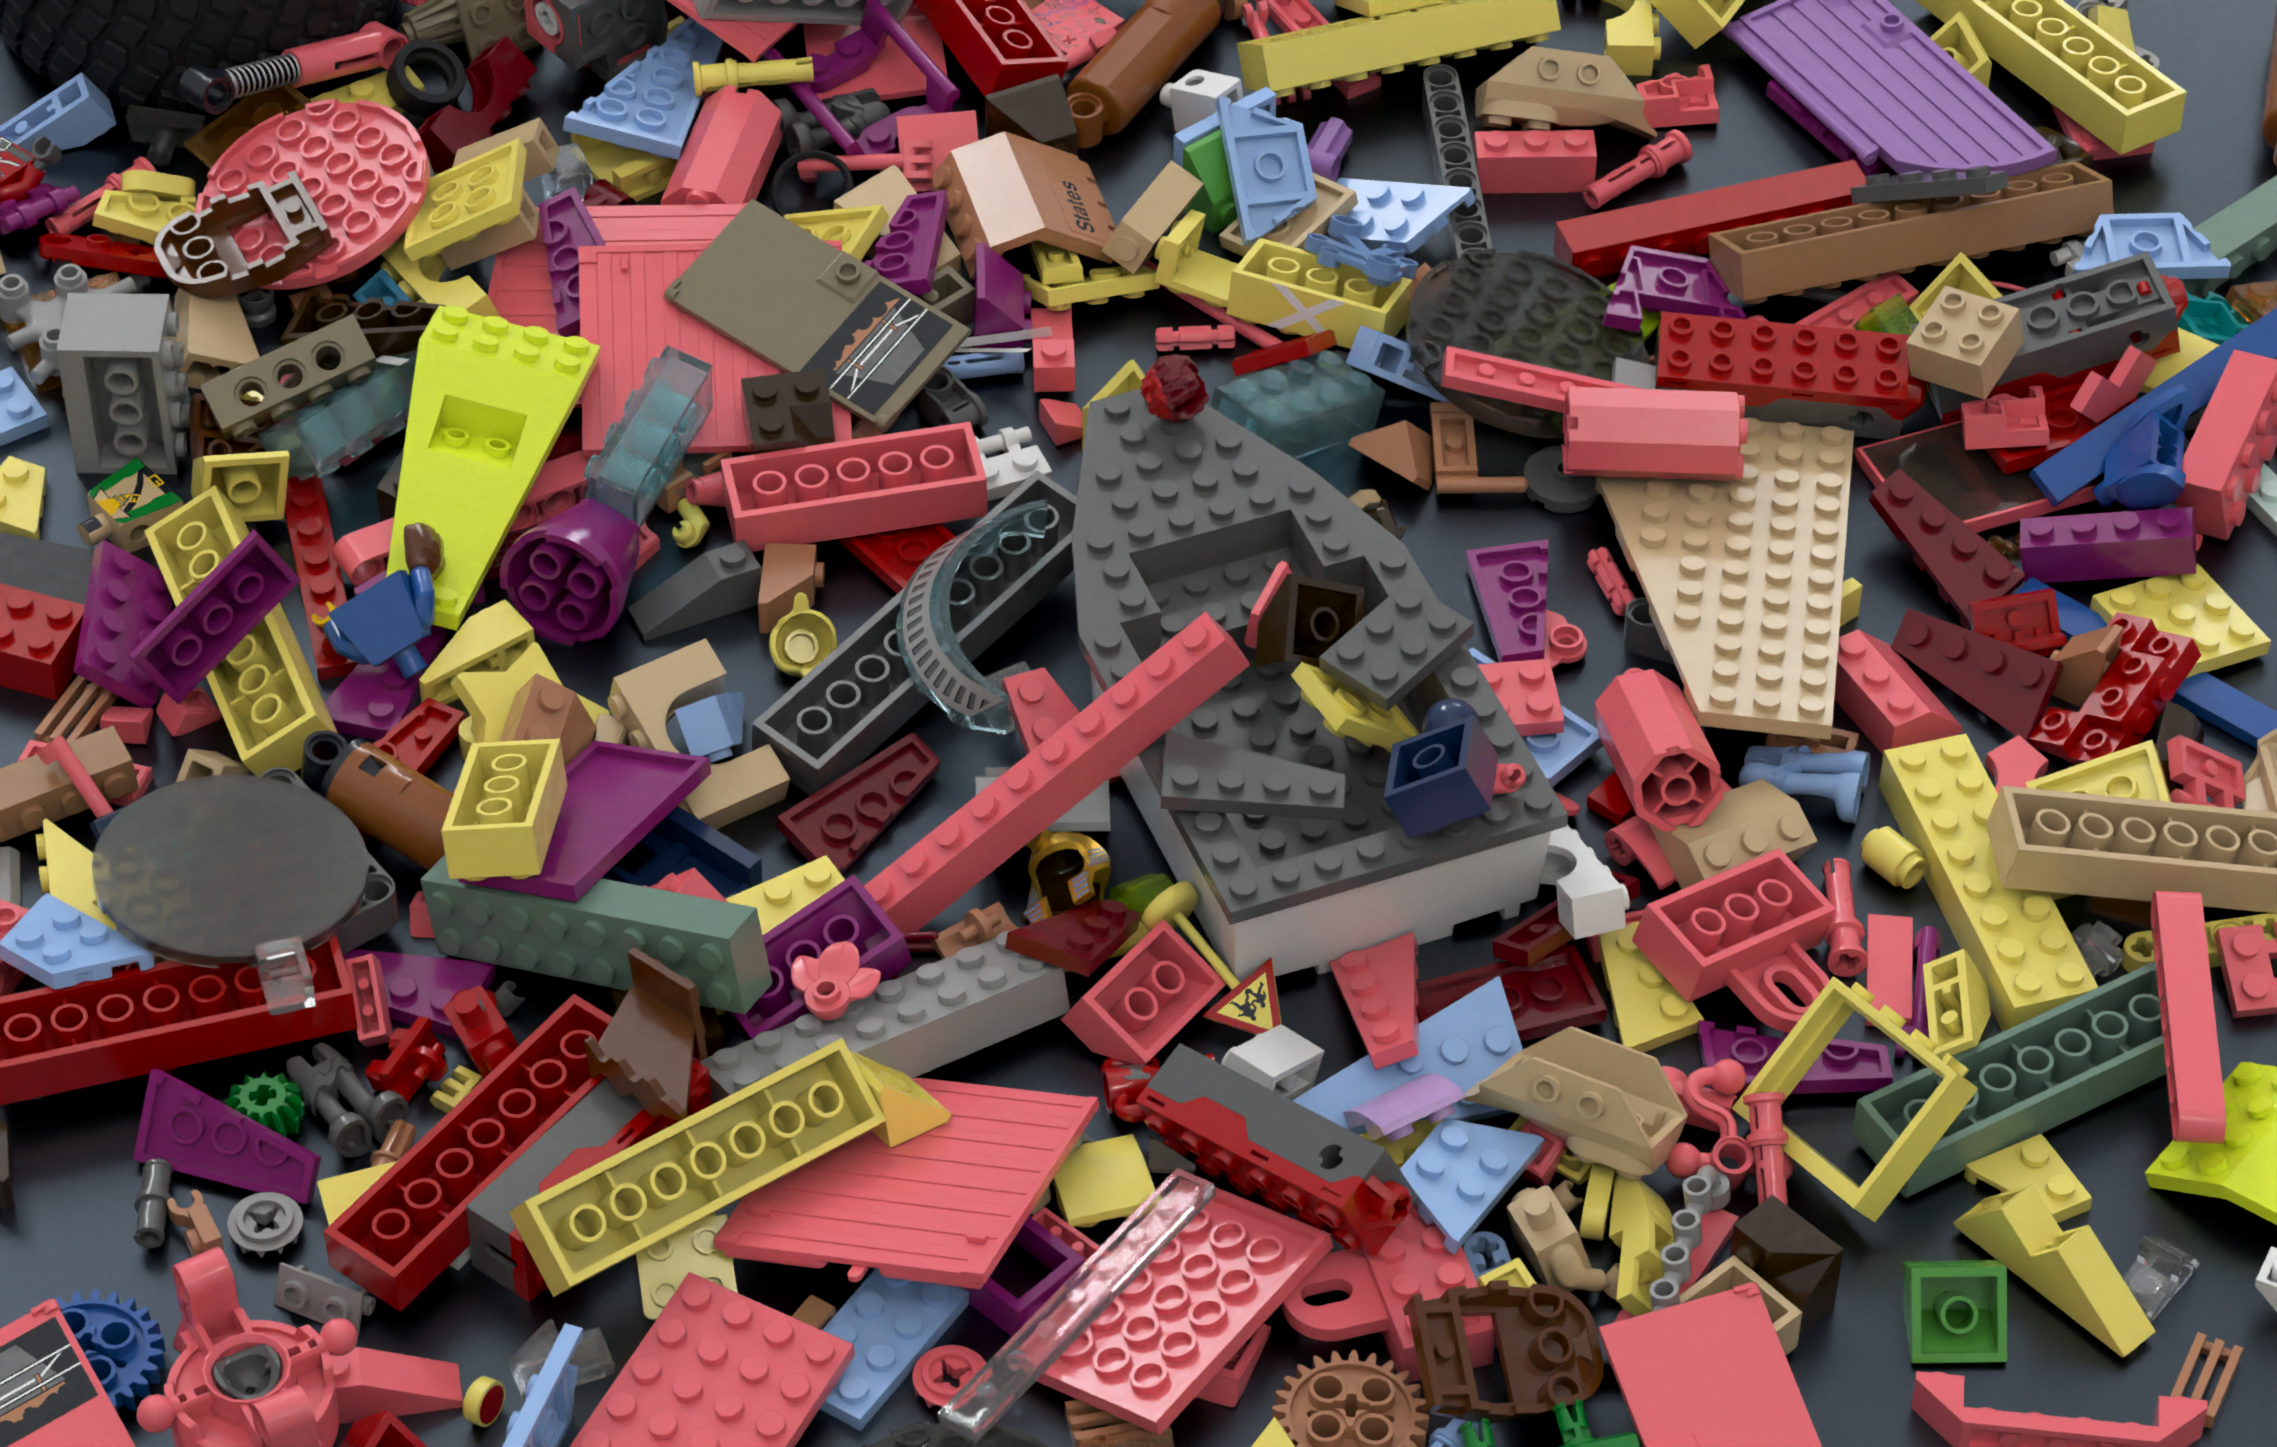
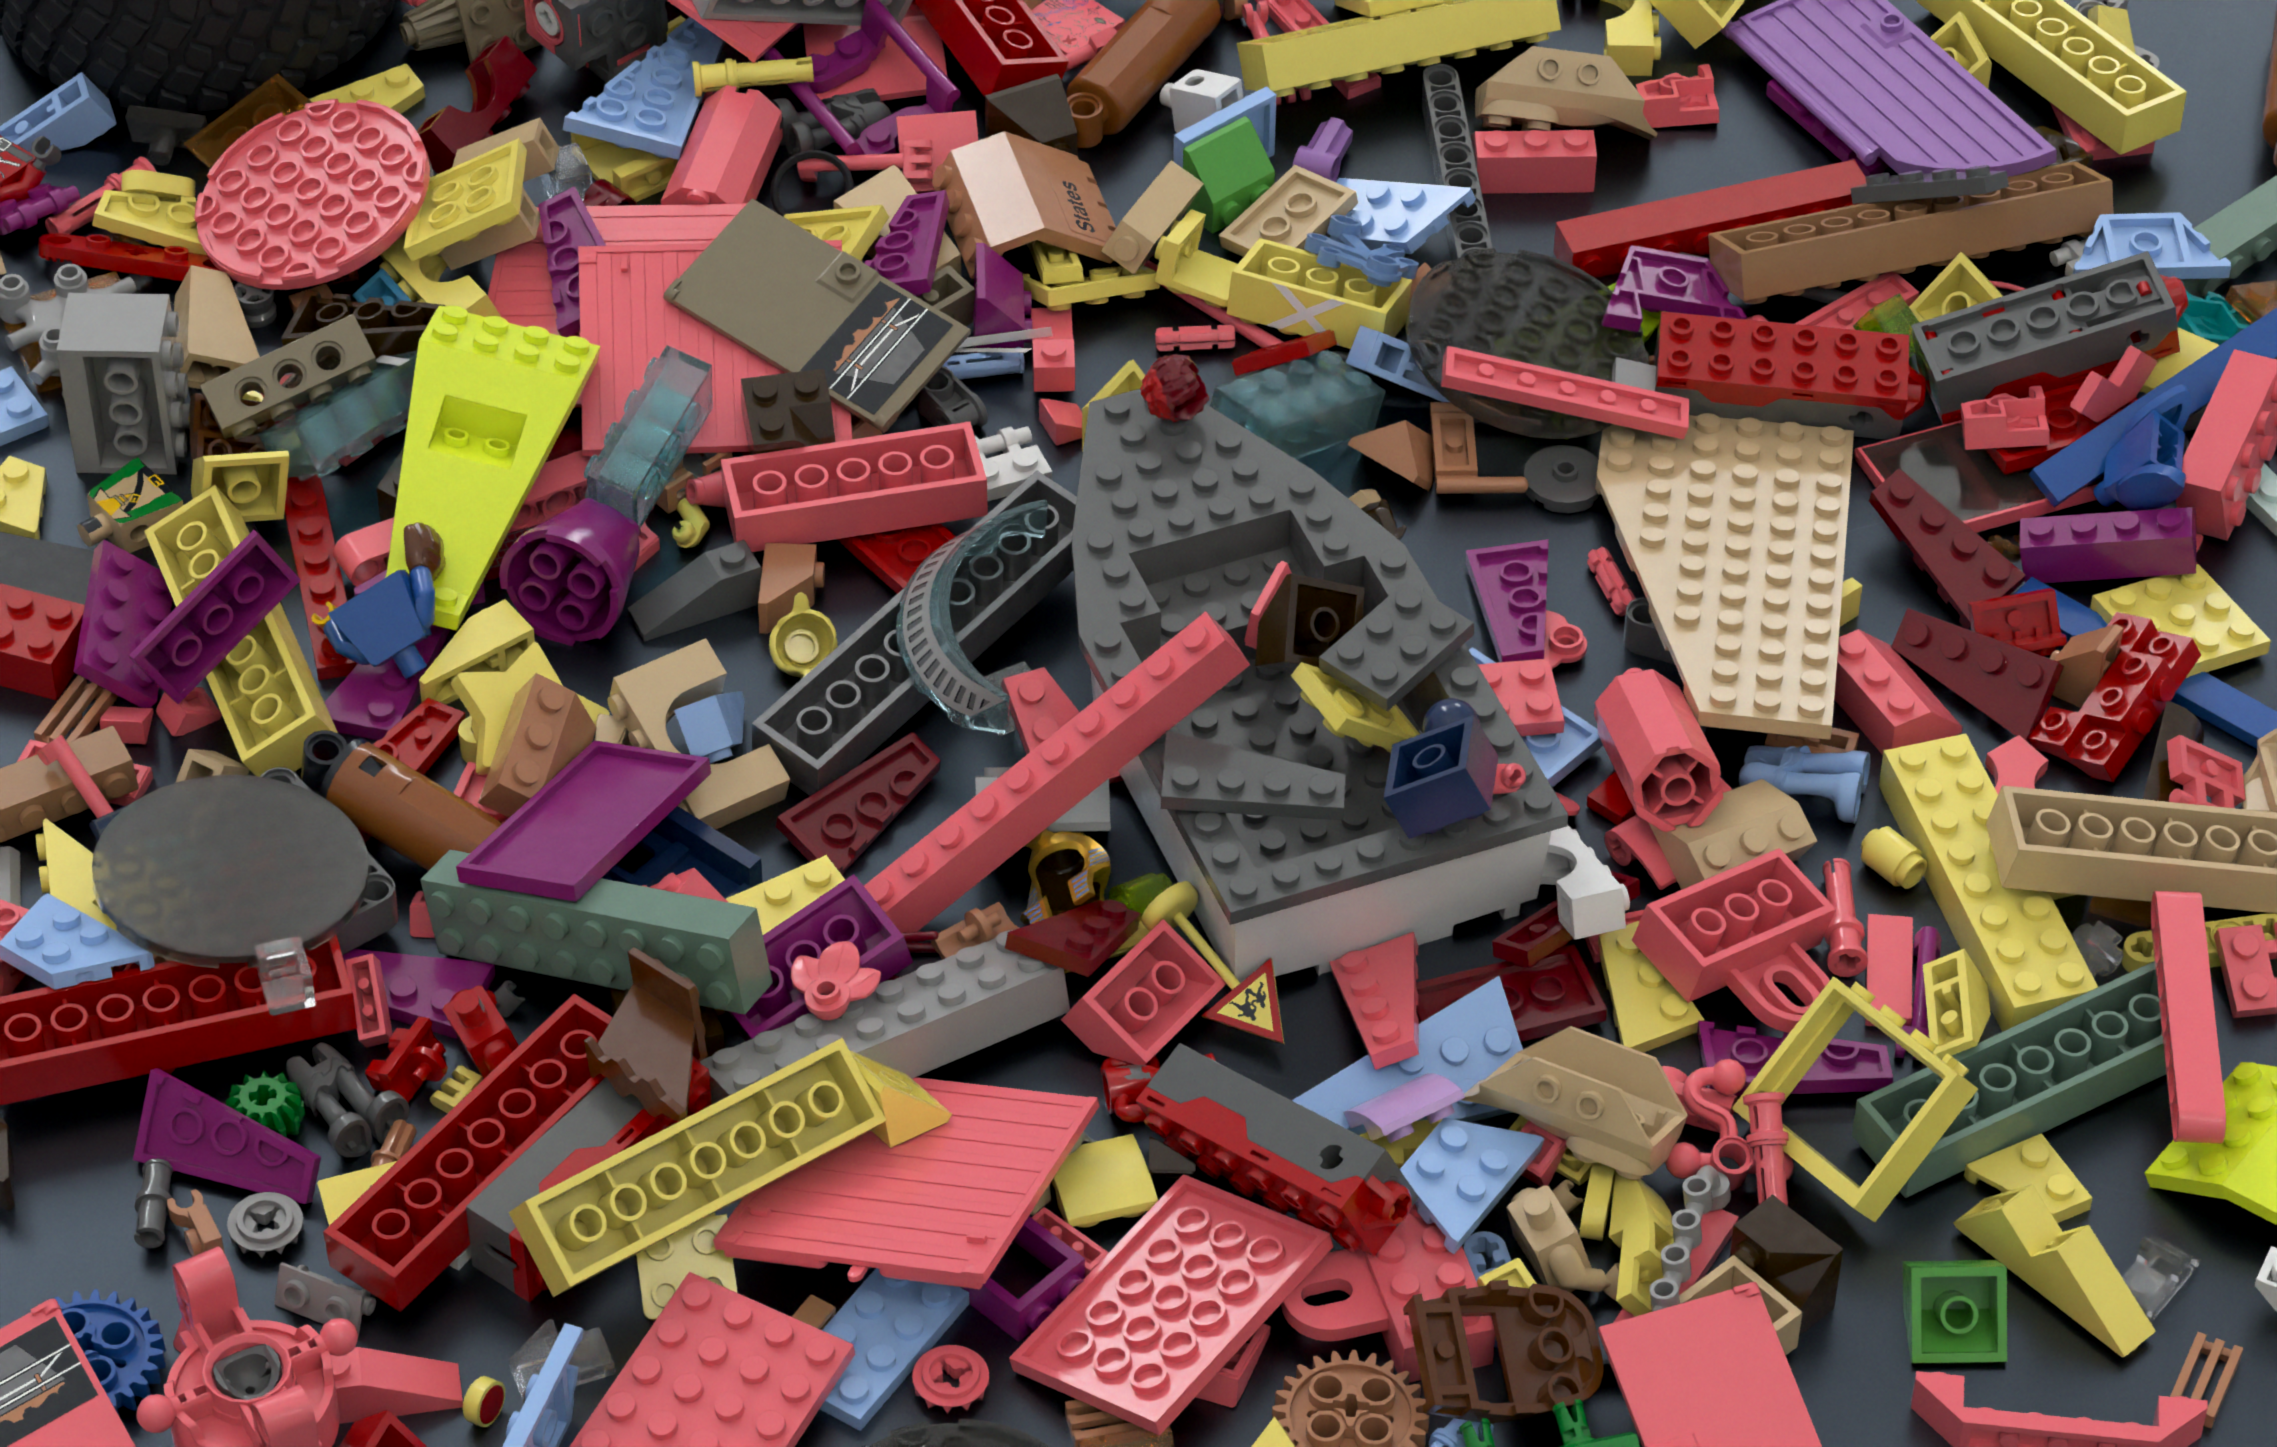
(205, 259): reddish brown slope -> none
(299, 66): piece -> none
(433, 55): black tyre -> none
(504, 809): light yellow brick -> none
(1076, 1305): clear tile -> none
(1265, 167): light blue wing -> none
(1277, 1061): white brick -> none
(1650, 163): coral pin -> none
(1653, 433): coral brick -> none
(1965, 342): tan brick -> none
(2125, 773): light yellow wing -> none

